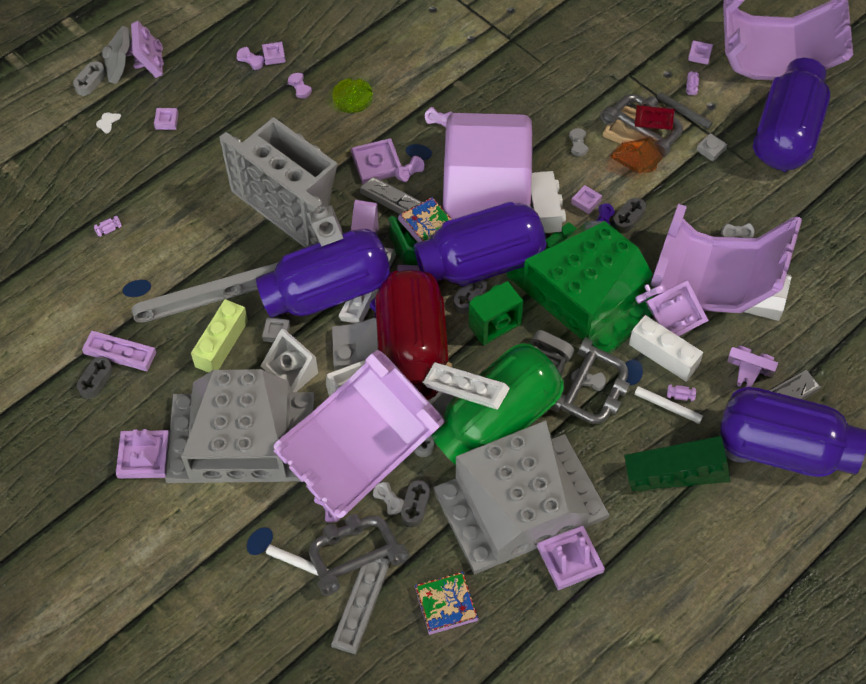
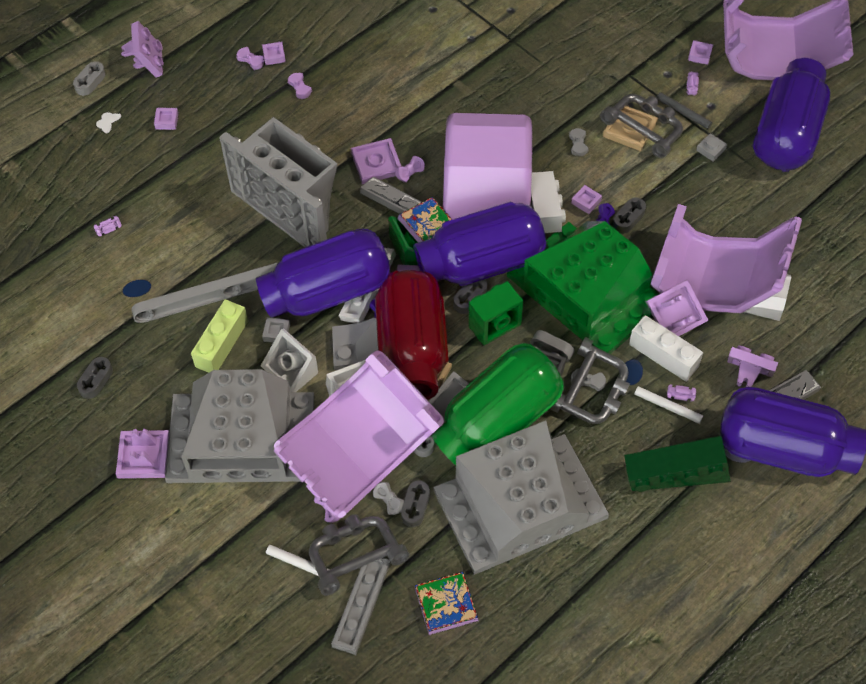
(115, 53): light grey plate -> none
(119, 350): lavender plate -> none
(259, 541): dark blue sticker -> none
(329, 233): light grey brick -> none
(355, 100): clear neon green tile -> none
(365, 216): lavender slope -> none
(419, 150): dark blue sticker -> none
(433, 116): lavender piece -> none
(466, 385): white plate -> none
(570, 557): lavender plate -> none
(638, 155): clear orange slope -> none
(654, 117): dark red plate -> none
(660, 289): lavender piece -> none
(743, 231): light grey piece -> none

